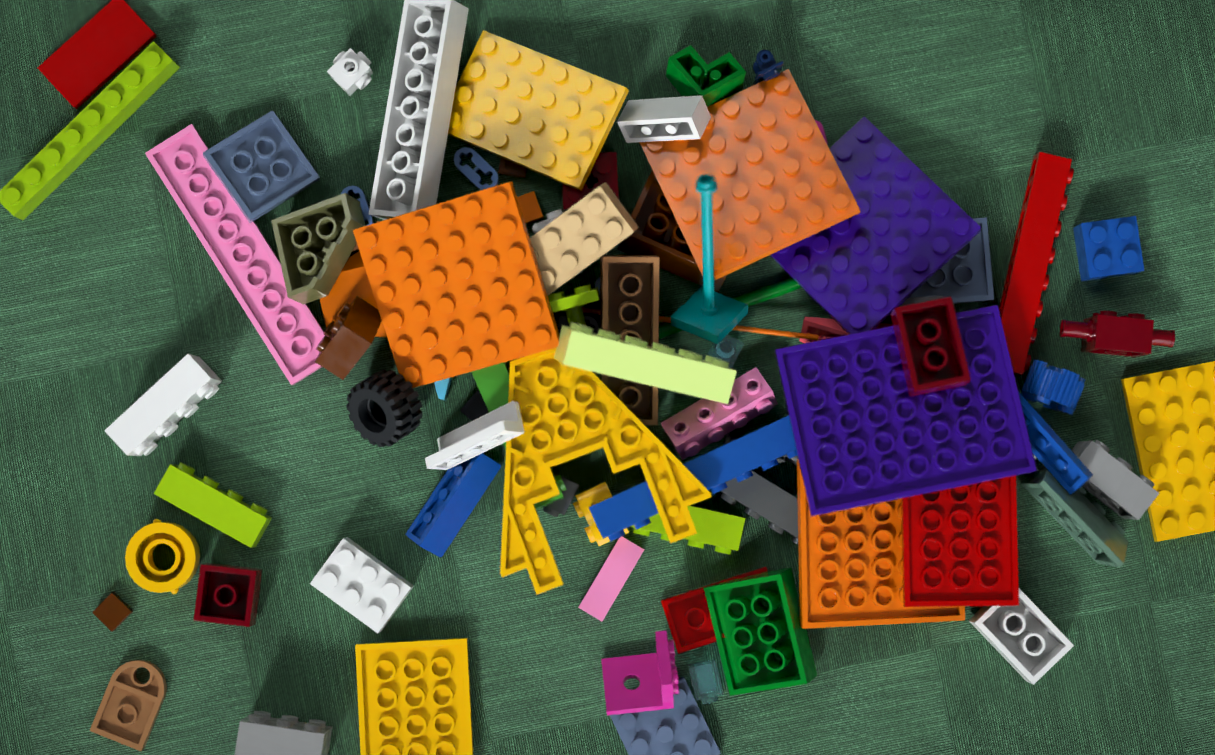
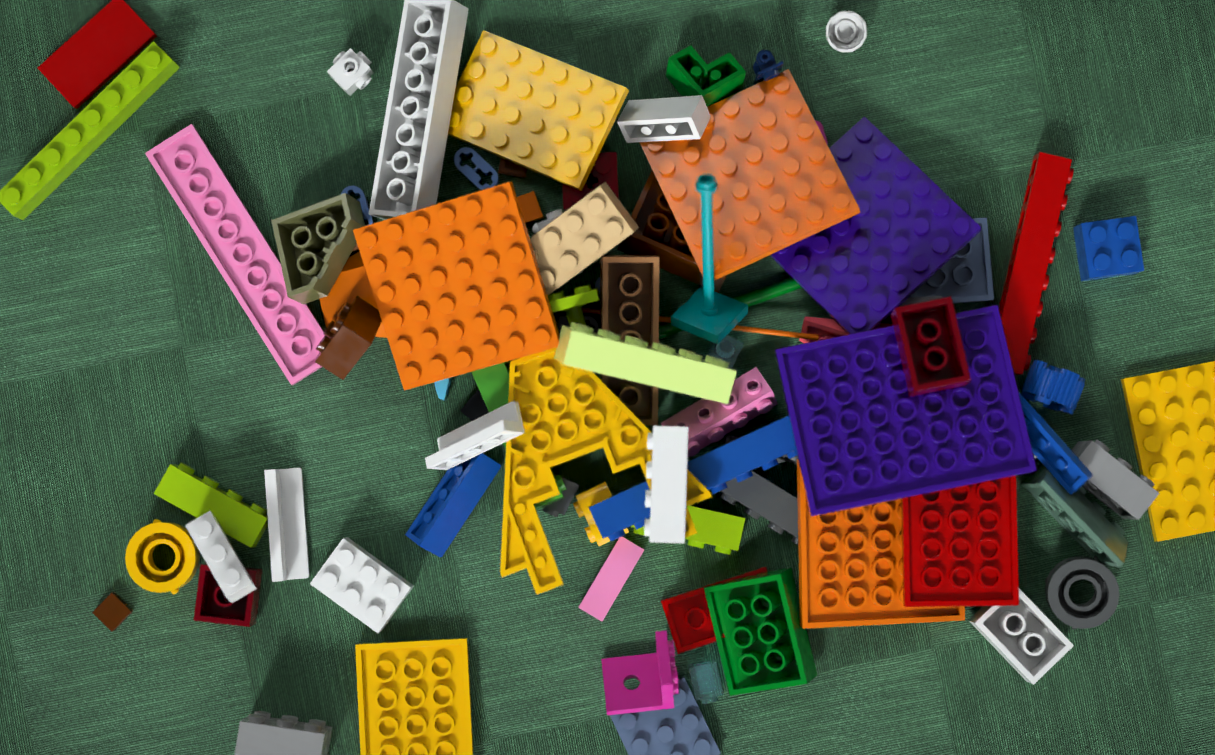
(130, 706): medium nougat tile -> none
(164, 406): white brick -> none
(220, 557): none -> white brick
(261, 166): sand blue plate -> none
(286, 524): none -> white panel
(384, 408): black tyre -> none
(668, 484): none -> white brick
(846, 31): none -> white hair
(1097, 609): none -> dark grey piece
(1117, 335): dark red brick -> none

